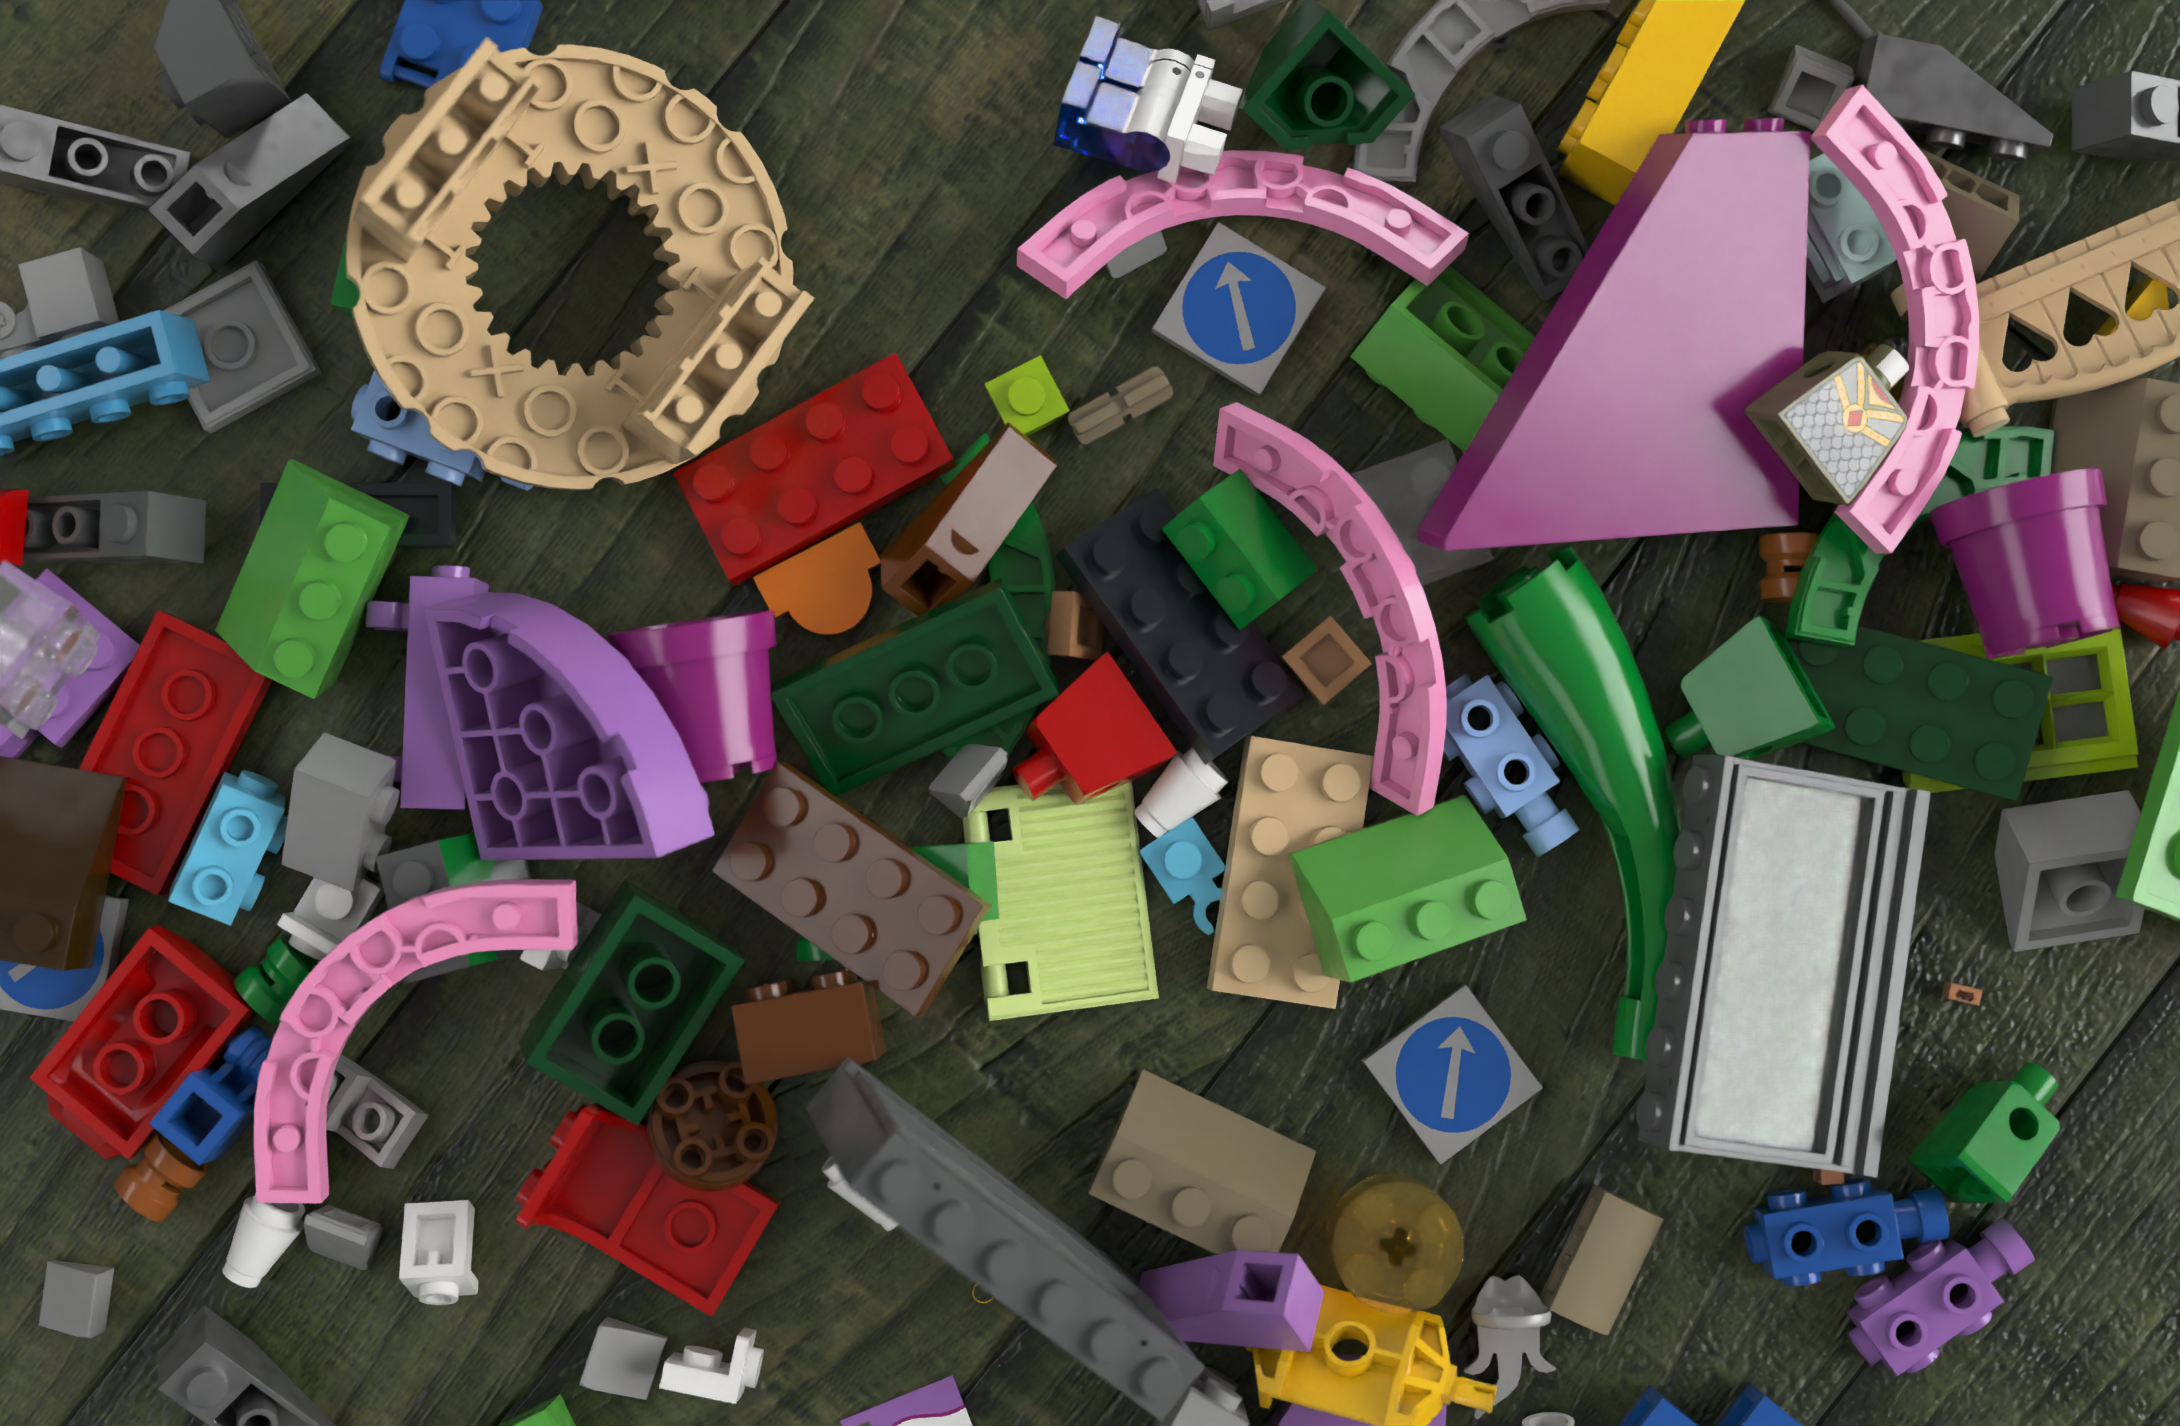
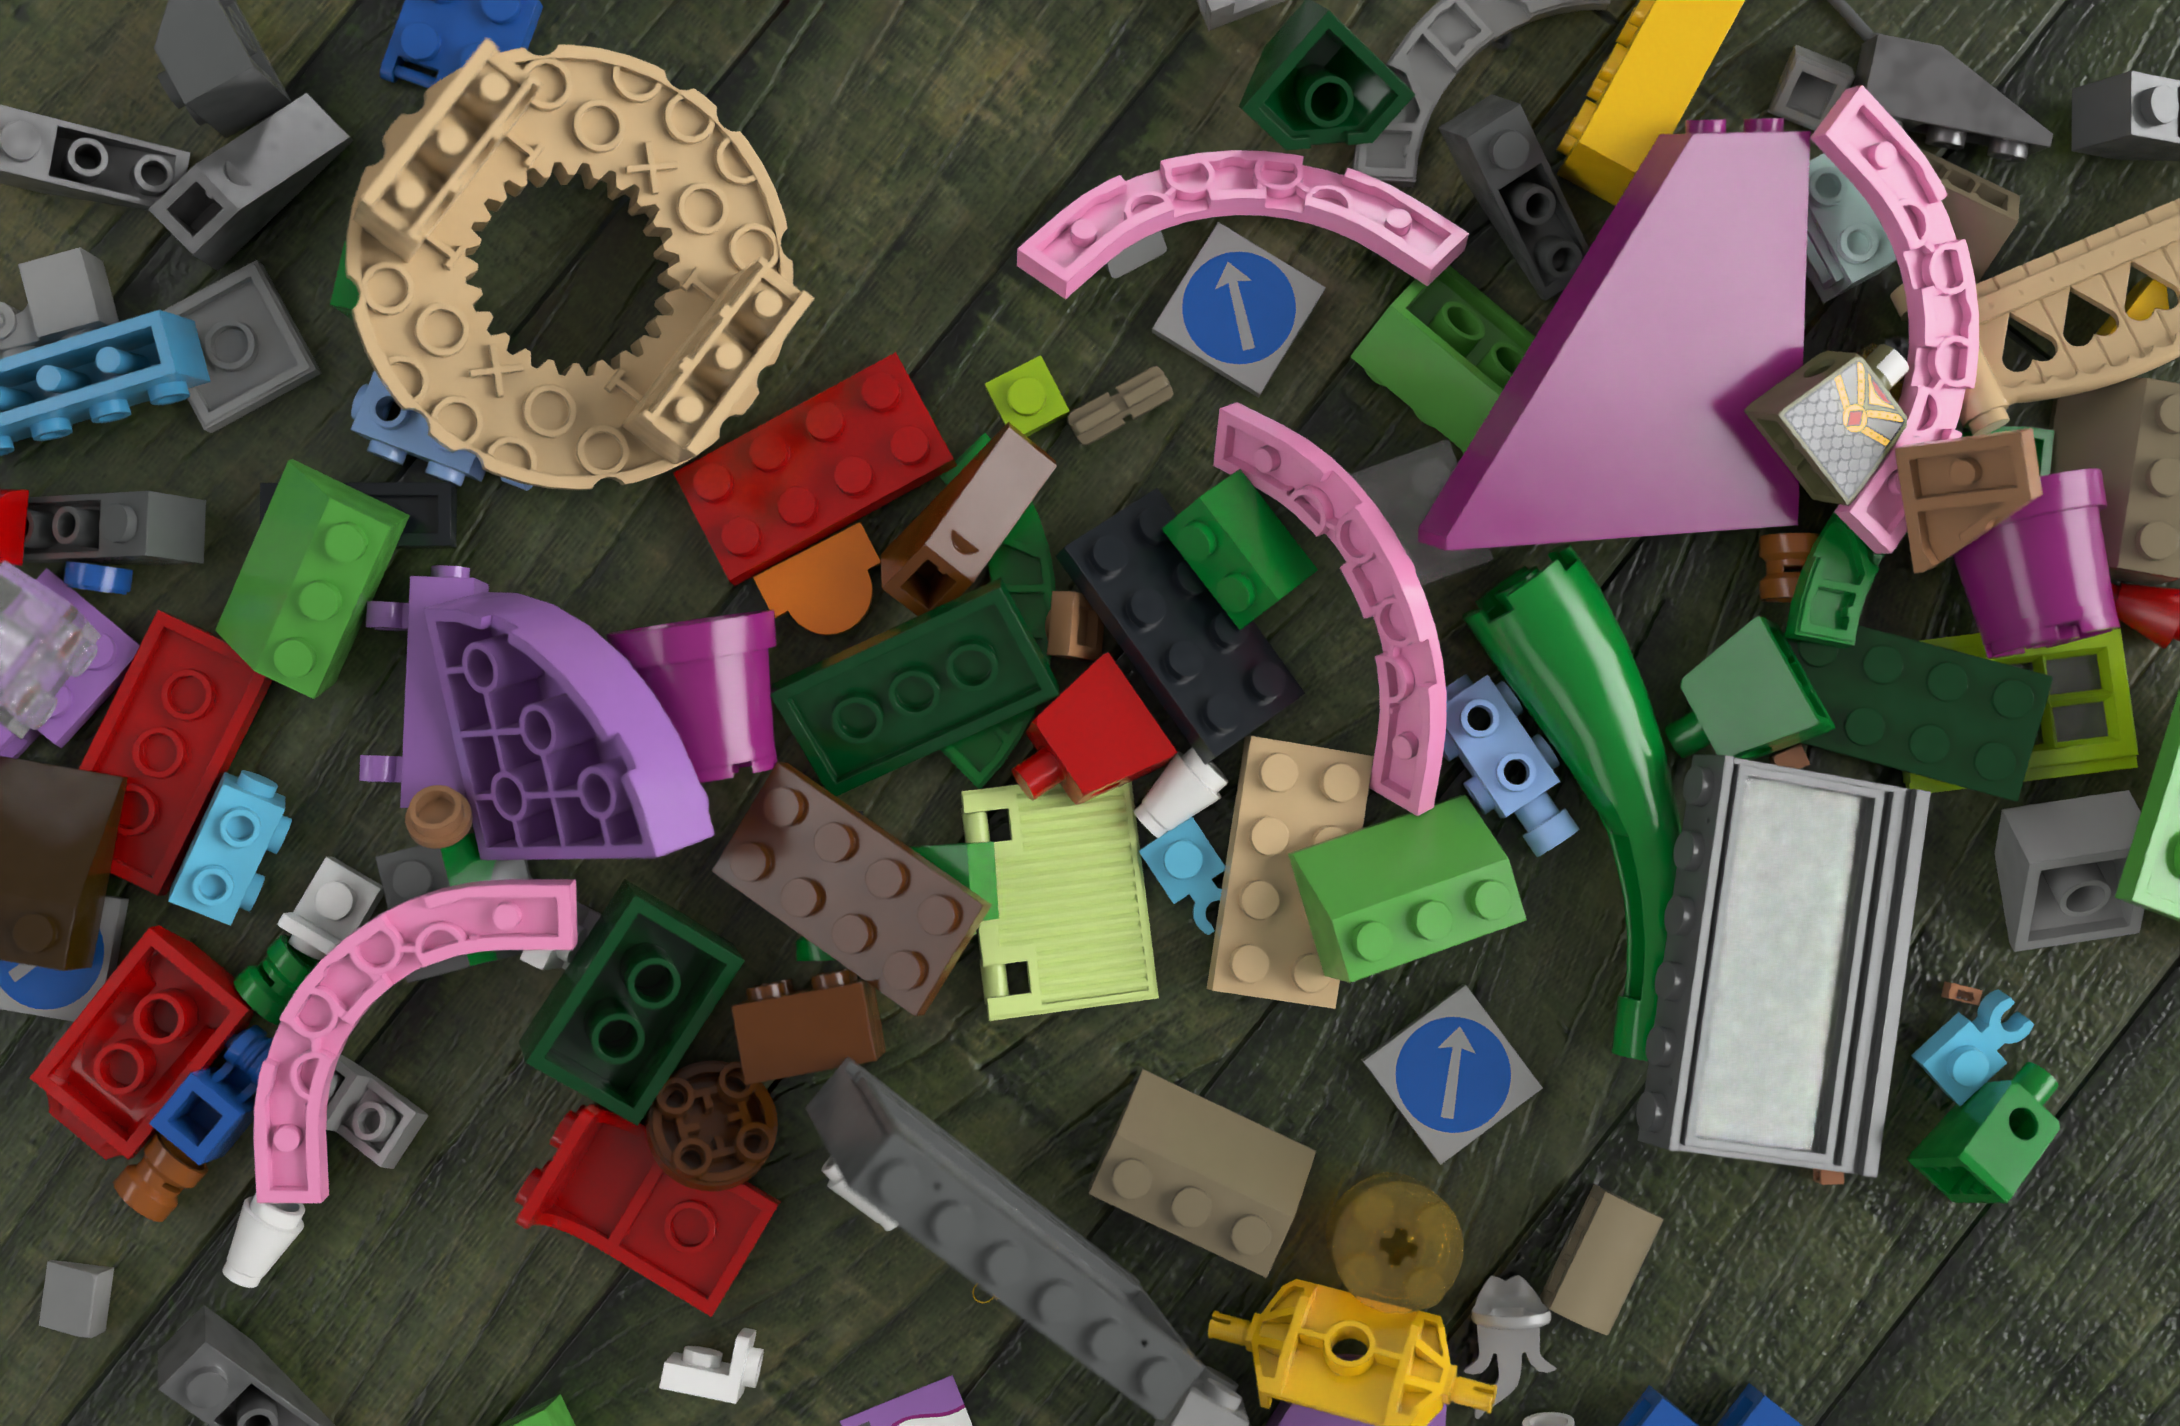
(98, 578): none -> blue tile
(339, 812): light grey brick -> none
(342, 1236): light grey slope -> none
(438, 817): none -> medium nougat plate
(438, 1251): white bracket -> none
(623, 1359): light grey slope -> none
(969, 777): light grey slope -> none
(1145, 106): hips -> none
(1239, 1299): medium lavender slope -> none
(1326, 661): medium nougat plate -> none
(1791, 757): none -> nougat piece
(1833, 1227): blue brick -> none
(1923, 1297): medium lavender brick -> none
(1963, 489): none -> medium nougat wing
(1966, 1053): none -> medium azure plate

